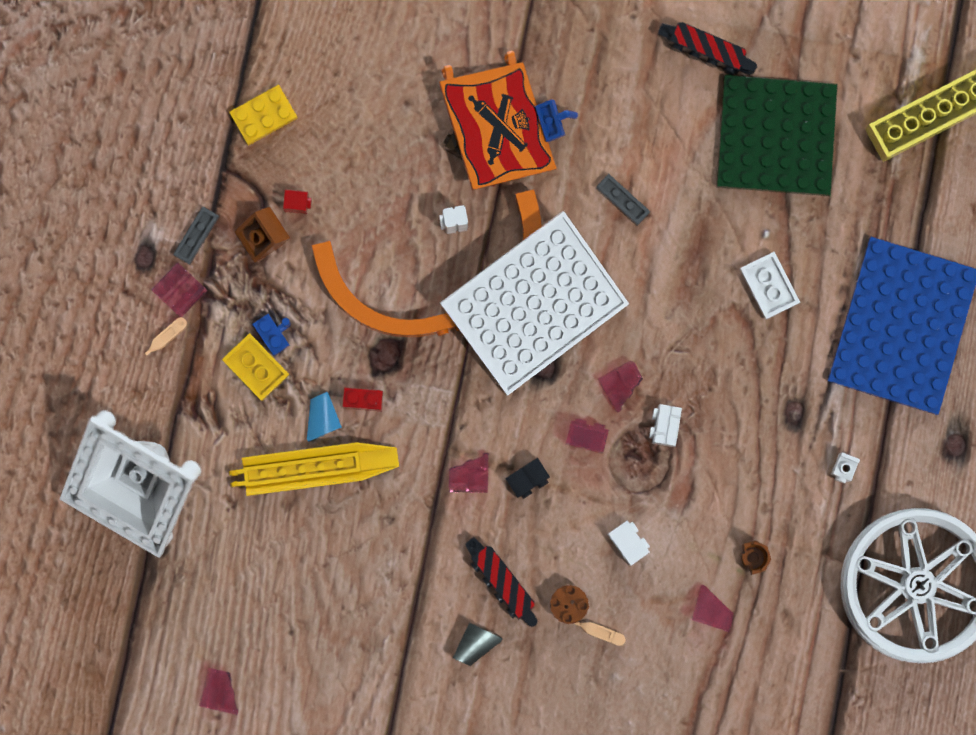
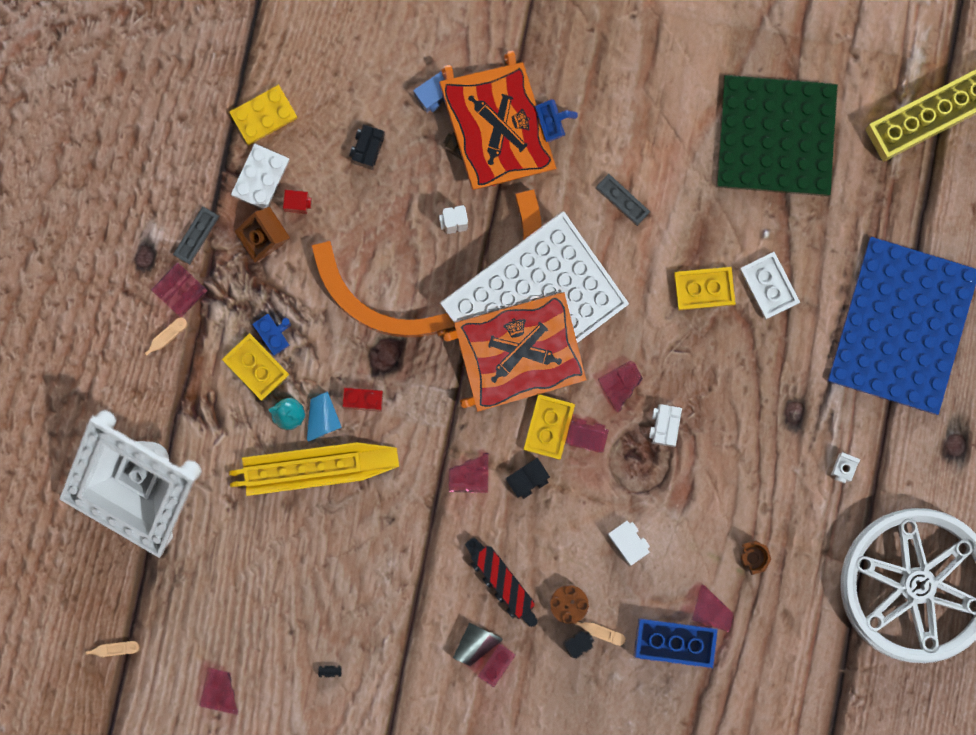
(115, 649): none -> light nougat piece
(260, 177): none -> white plate
(287, 414): none -> teal piece
(329, 671): none -> black piece
(367, 147): none -> black brick
(430, 93): none -> medium blue brick
(496, 665): none -> clear pink brick
(518, 352): none -> flag
(549, 427): none -> yellow plate
(578, 644): none -> black brick
(675, 643): none -> blue brick
(704, 288): none -> yellow plate
(707, 48): black hinge -> none

